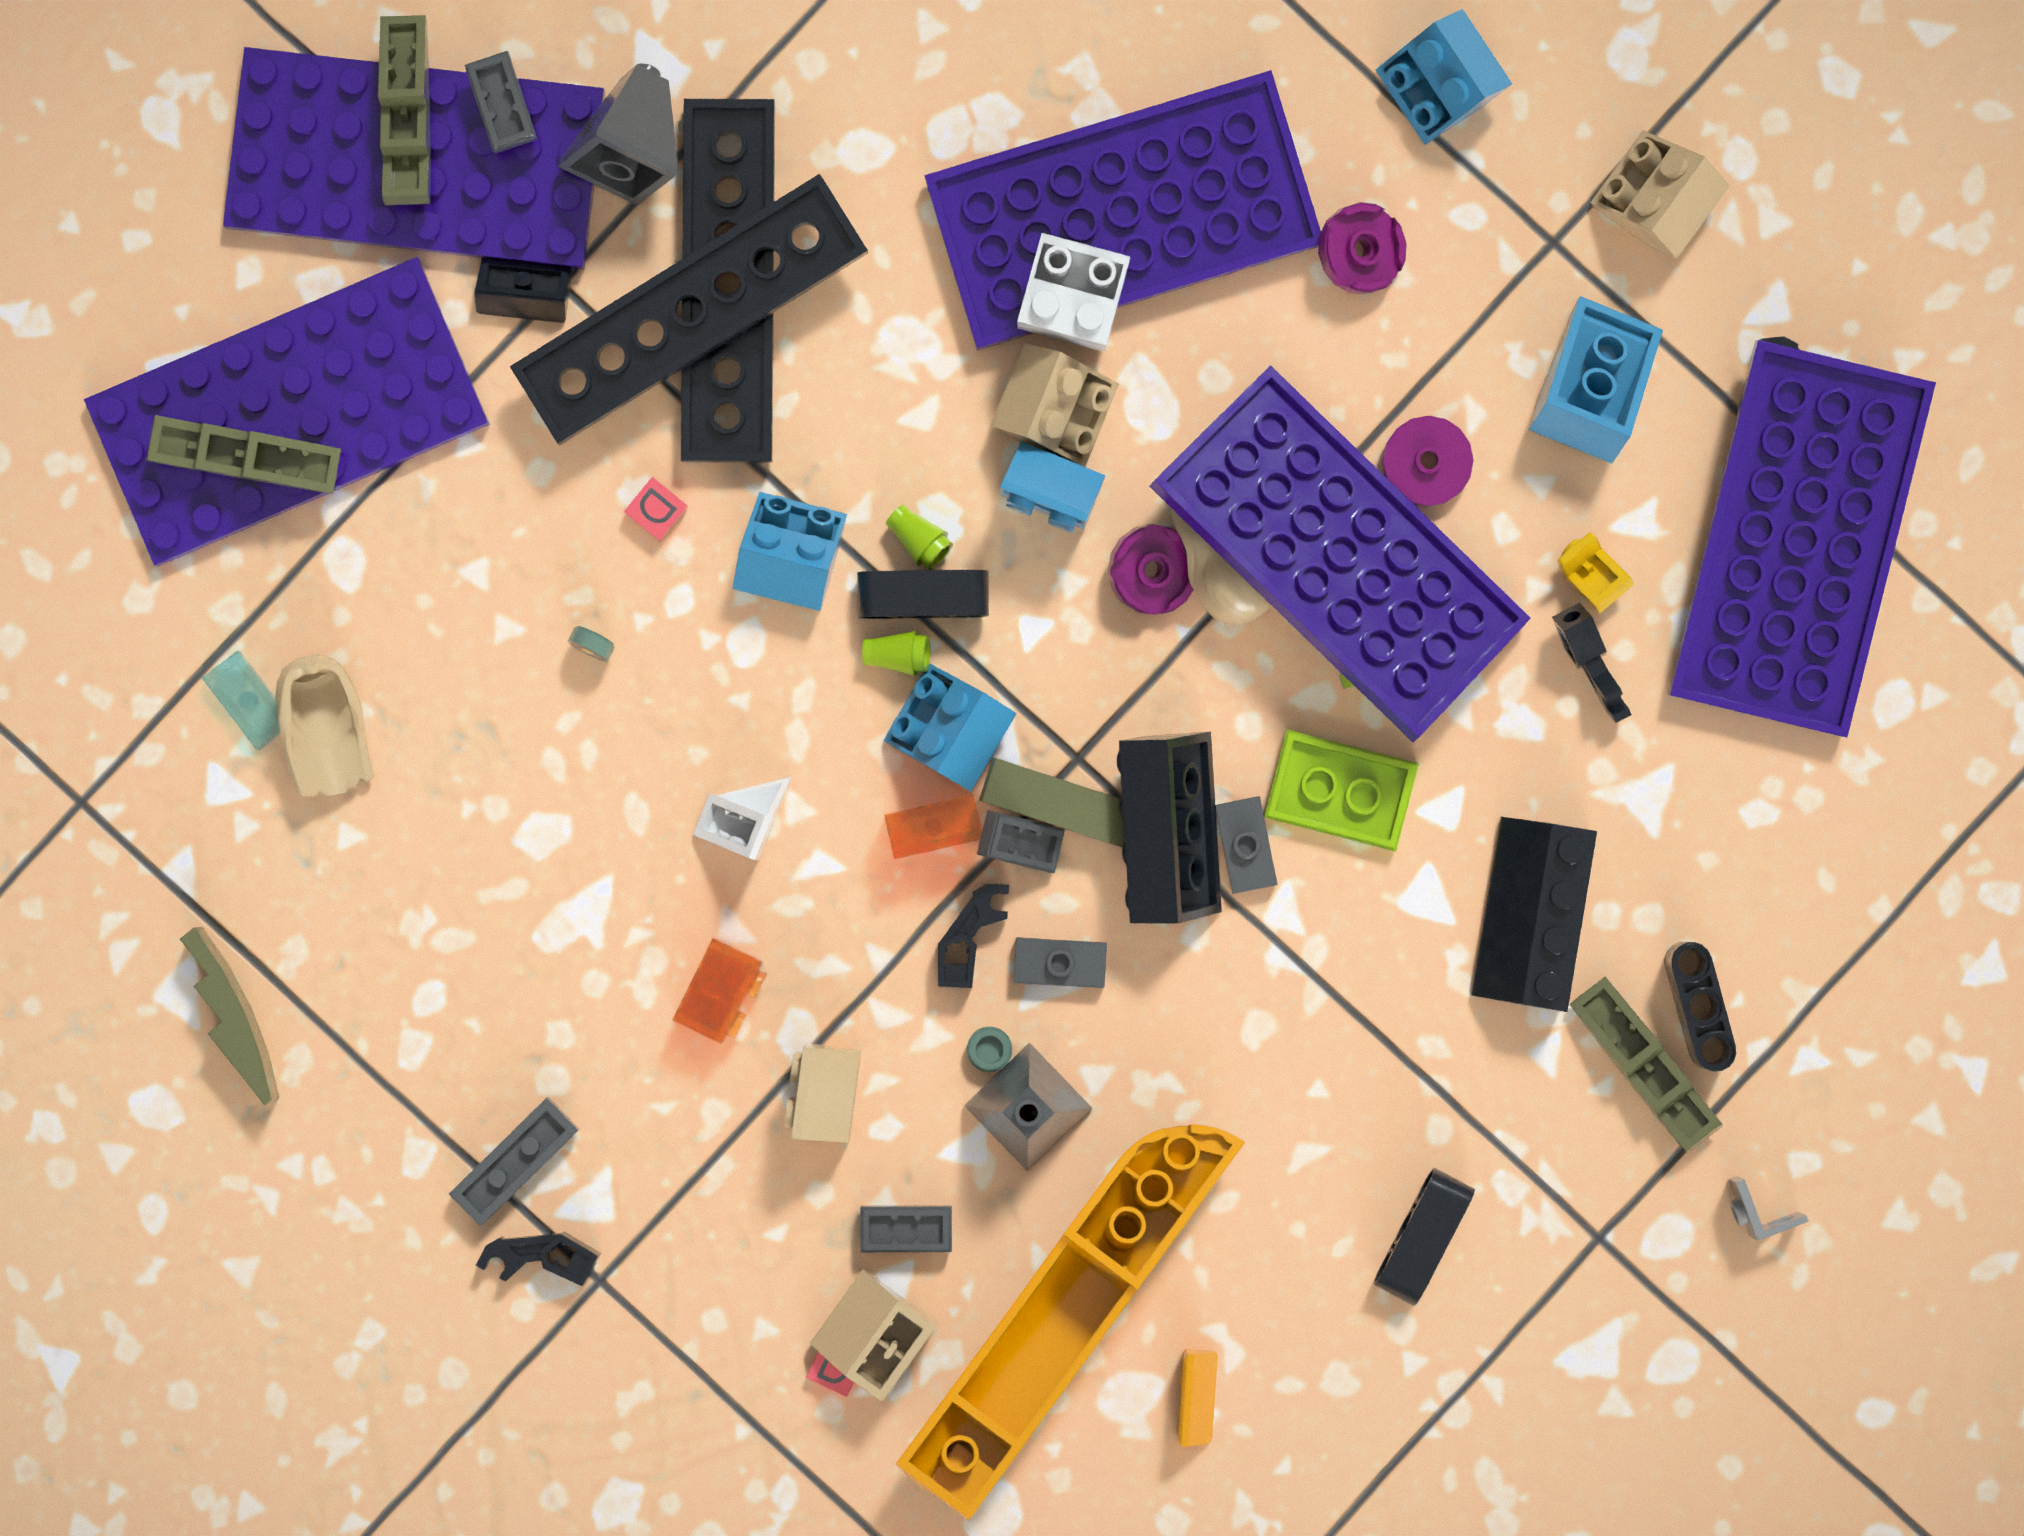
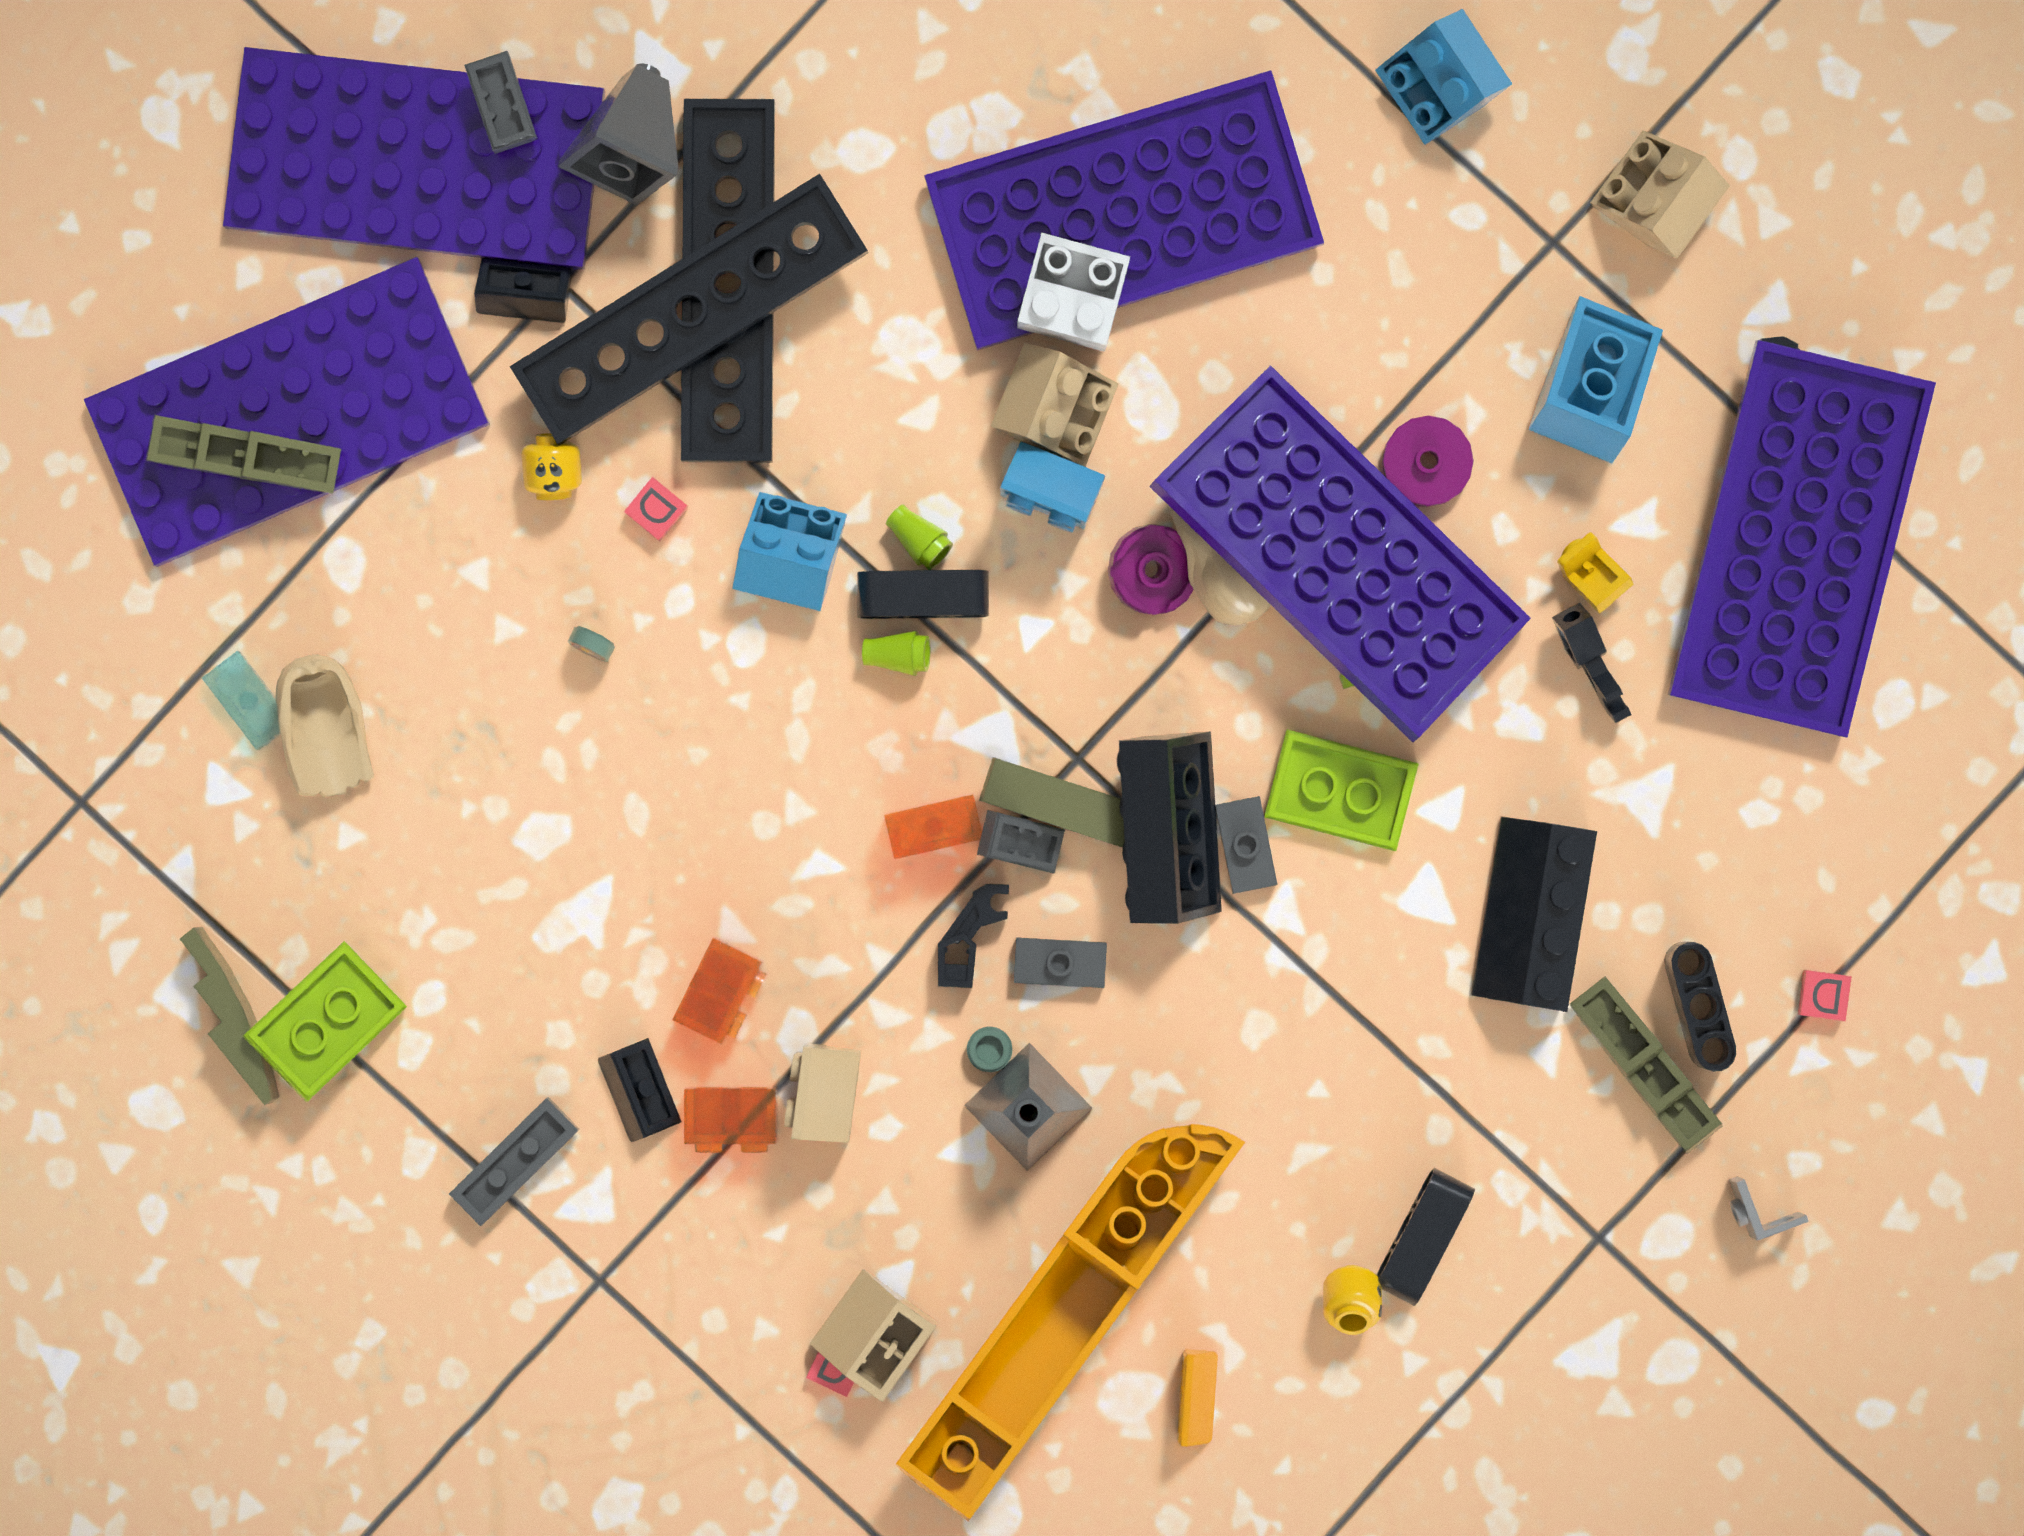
(324, 1021): none -> lime tile
(404, 109): olive slope -> none
(520, 1250): black piece -> none
(551, 468): none -> yellow head
(639, 1090): none -> black slope
(731, 1117): none -> clear orange brick
(742, 817): white slope -> none
(905, 1228): dark grey plate -> none
(950, 727): dark azure slope -> none
(1352, 1299): none -> yellow head
(1382, 246): magenta plate -> none
(1824, 995): none -> coral tile

